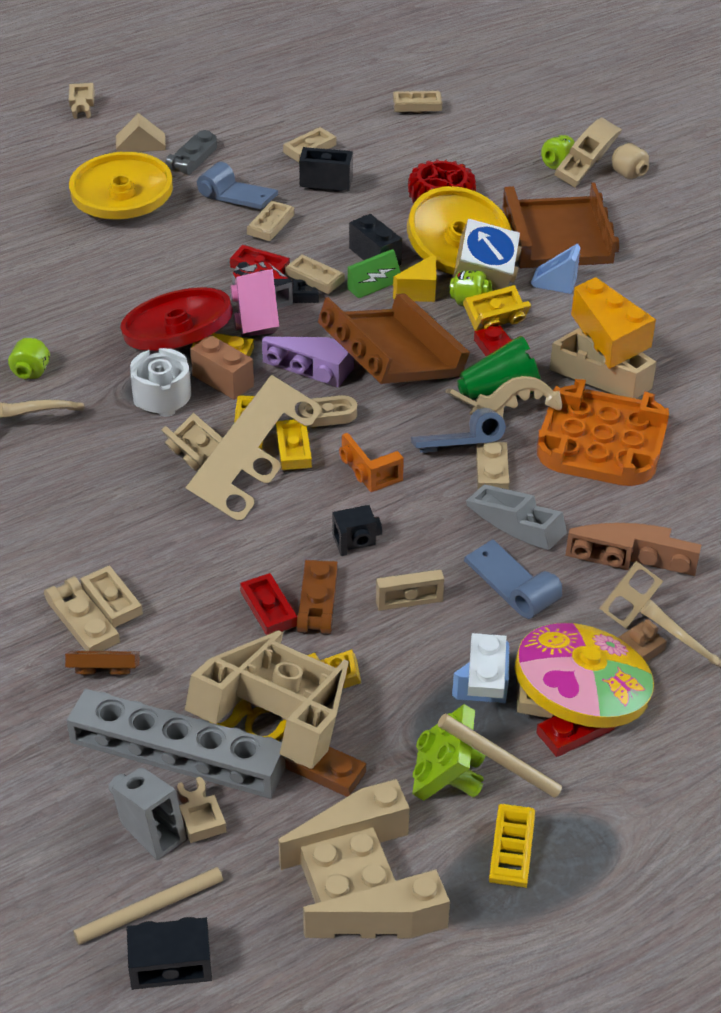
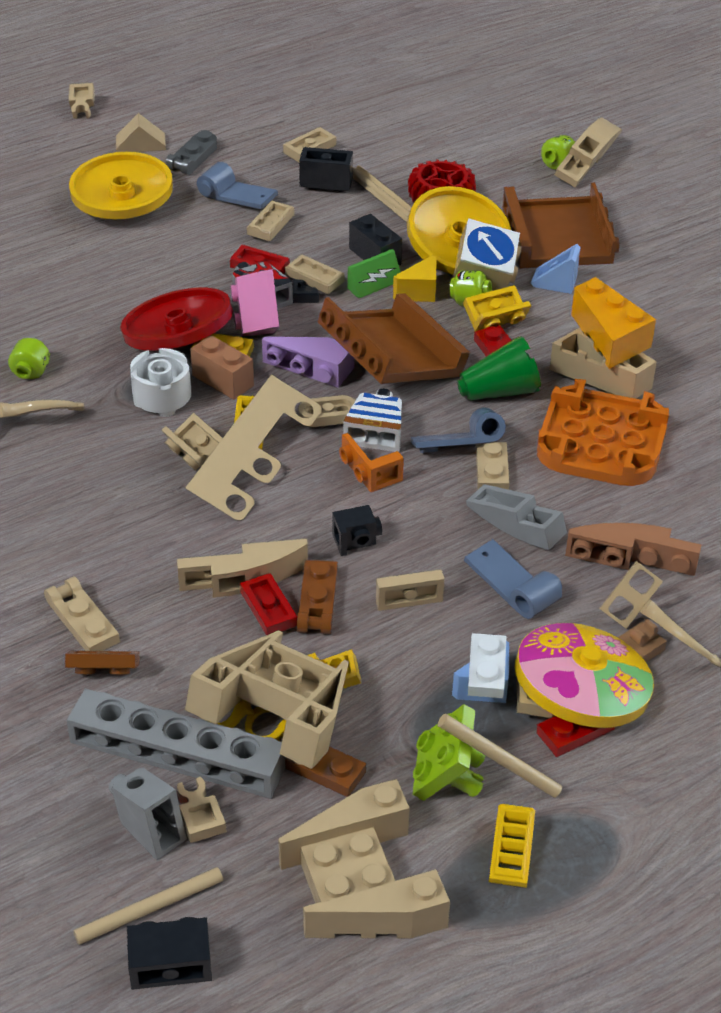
(111, 596): tan plate -> none
(226, 572): none -> tan slope
(293, 445): yellow plate -> none
(375, 421): none -> torso
(382, 192): none -> tan axle
(417, 101): tan plate -> none
(507, 392): tan piece -> none
(630, 161): tan head -> none

